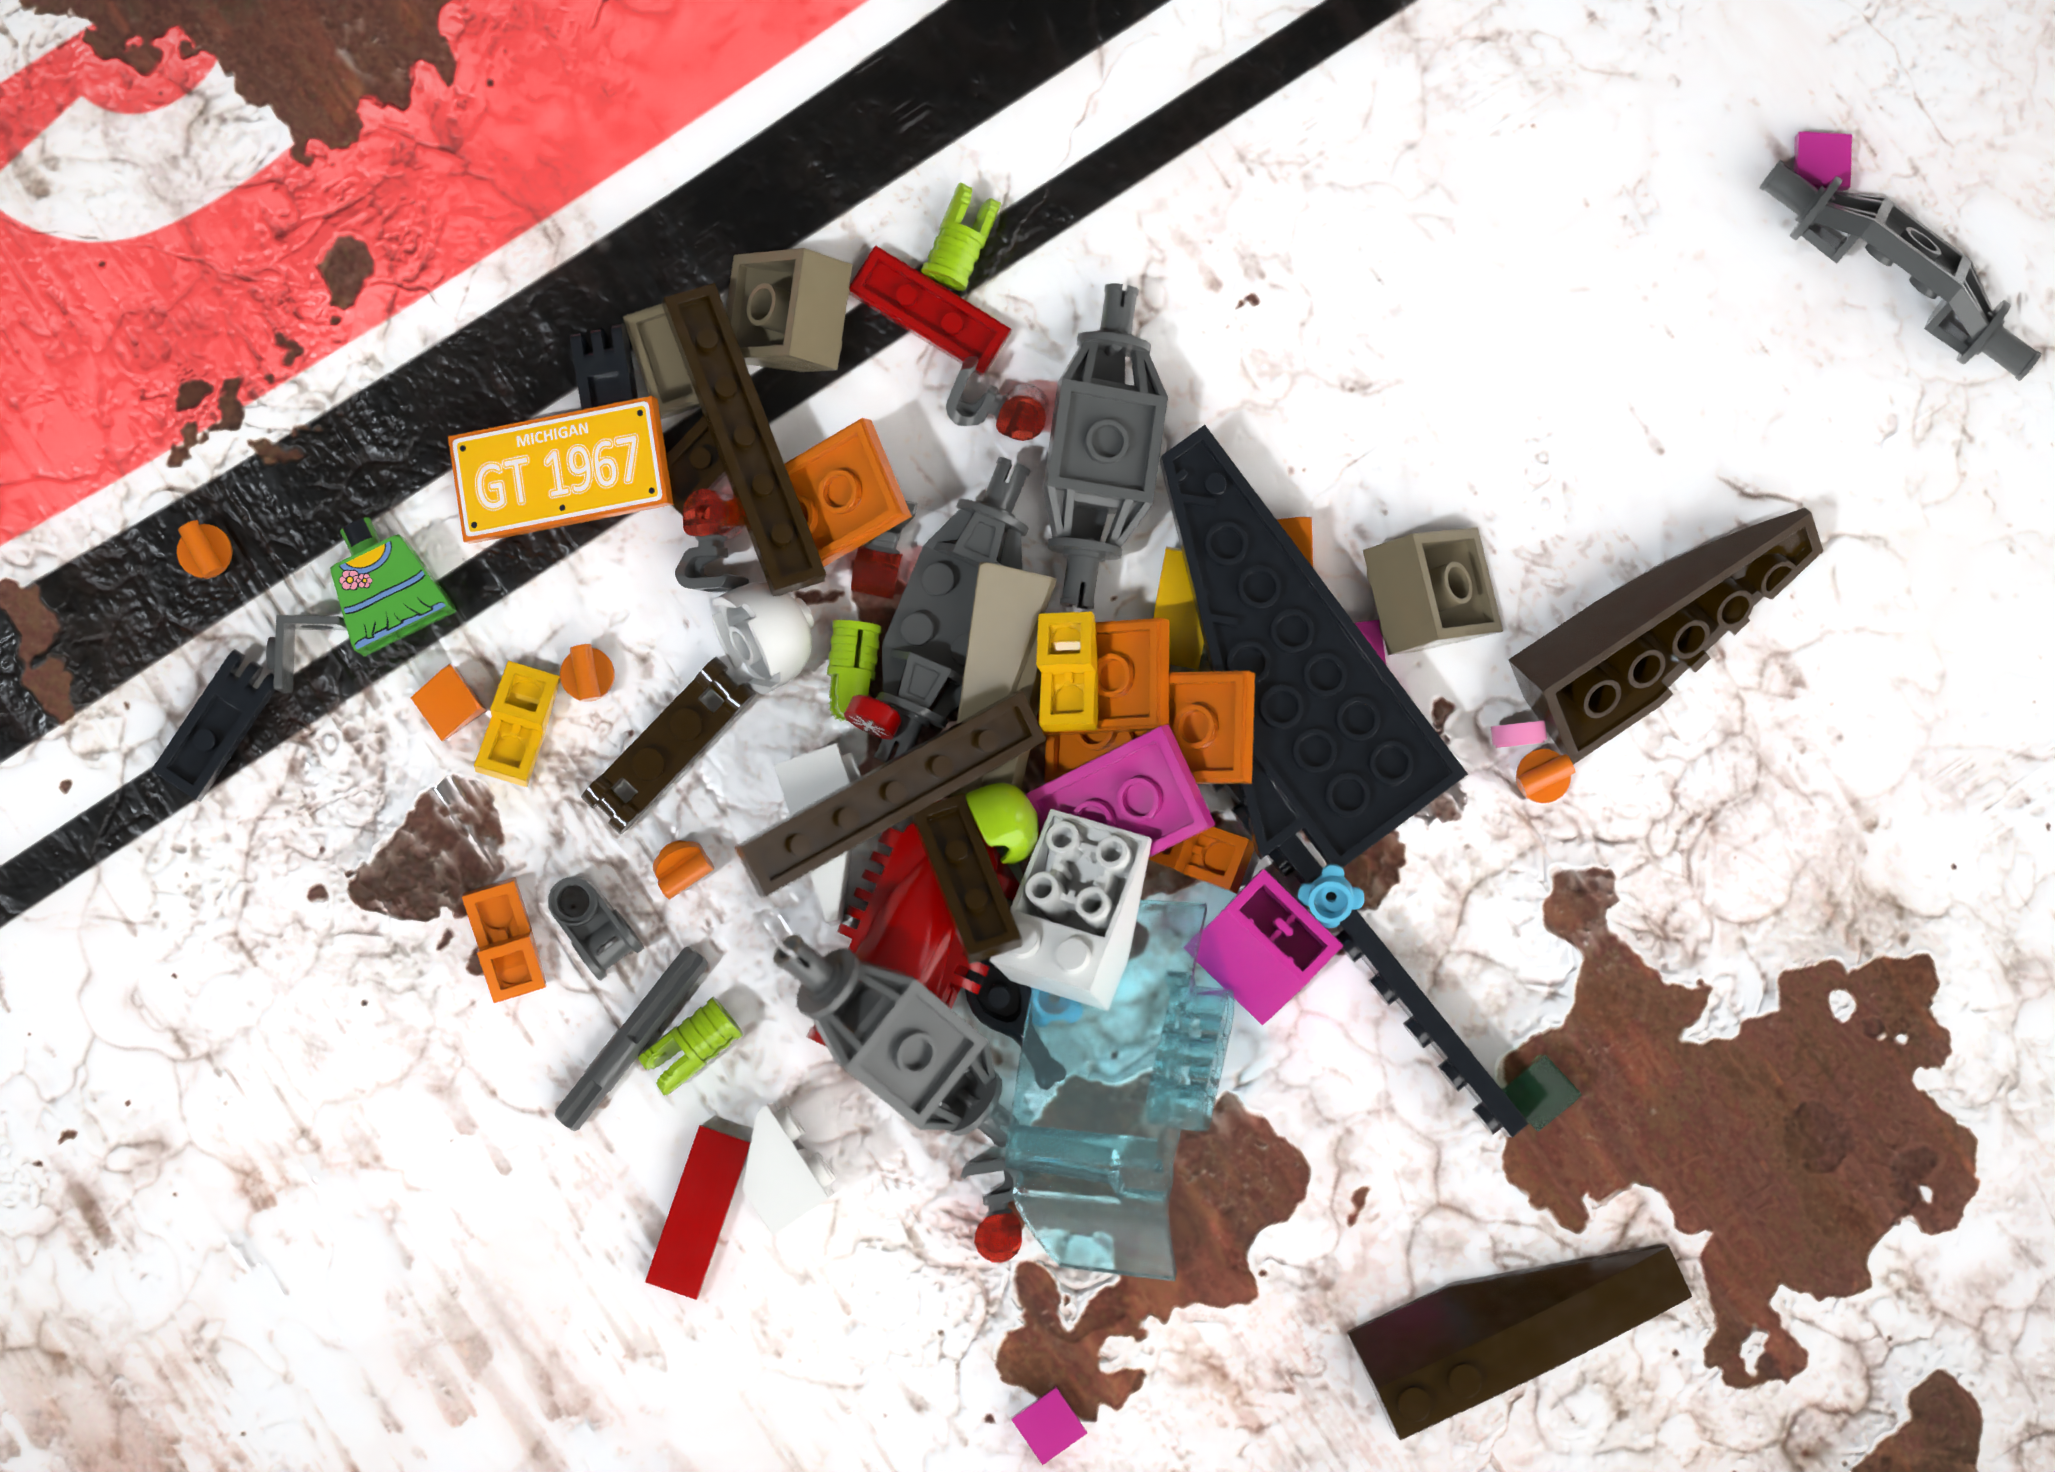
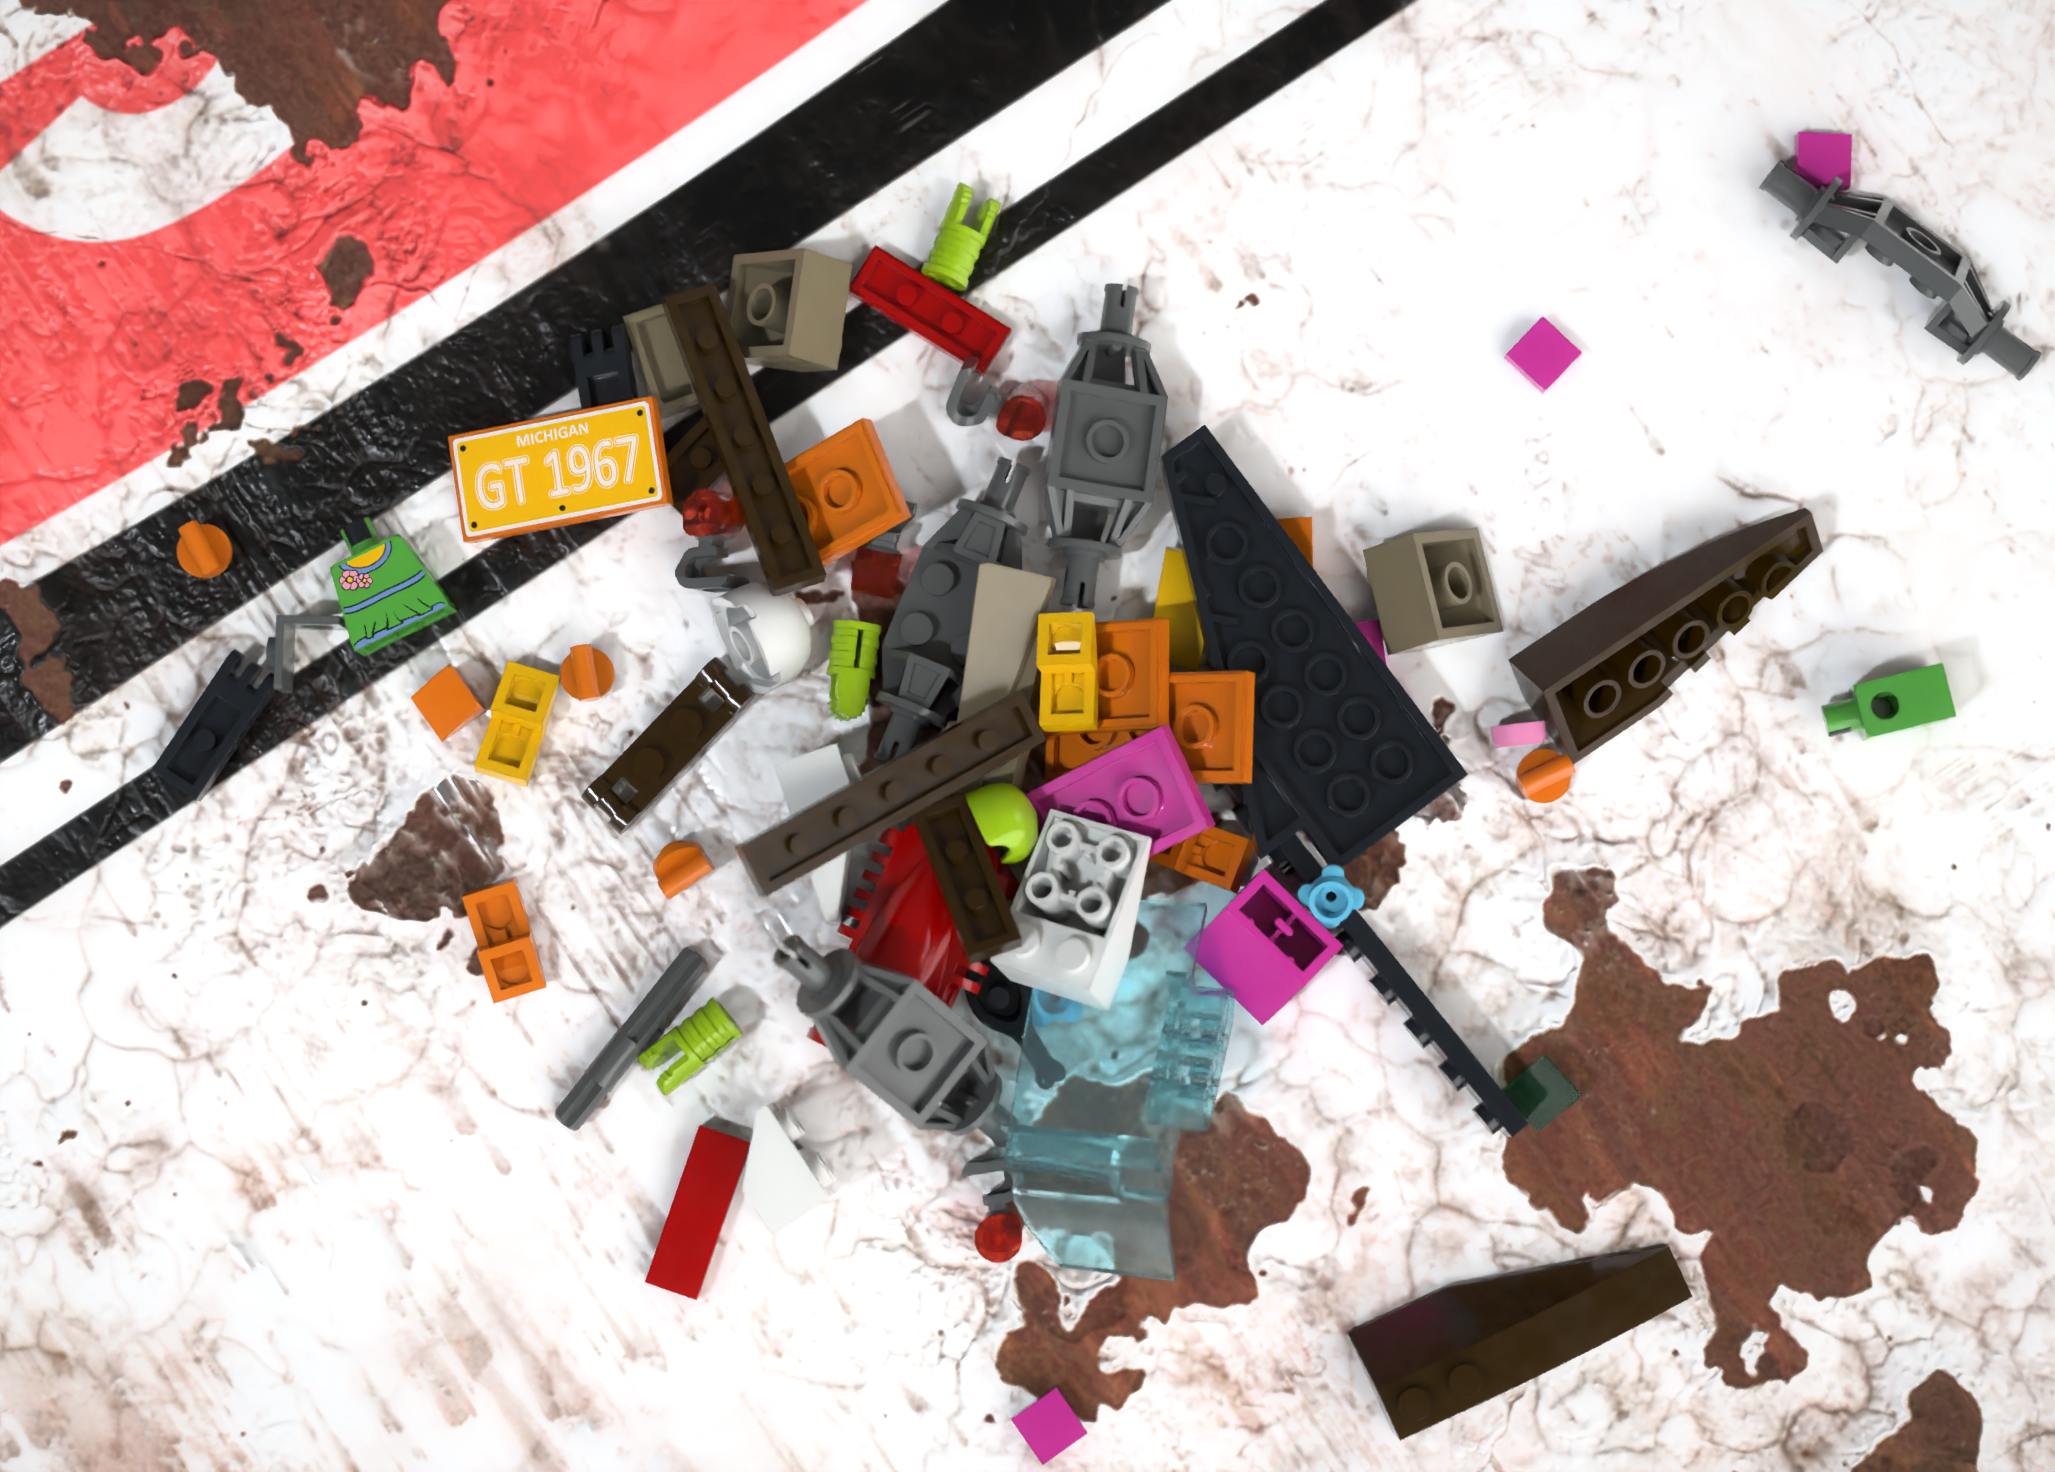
(594, 927): dark grey piece -> none
(873, 716): red tile -> none
(1542, 354): none -> dark pink tile
(1916, 700): none -> bright green torso

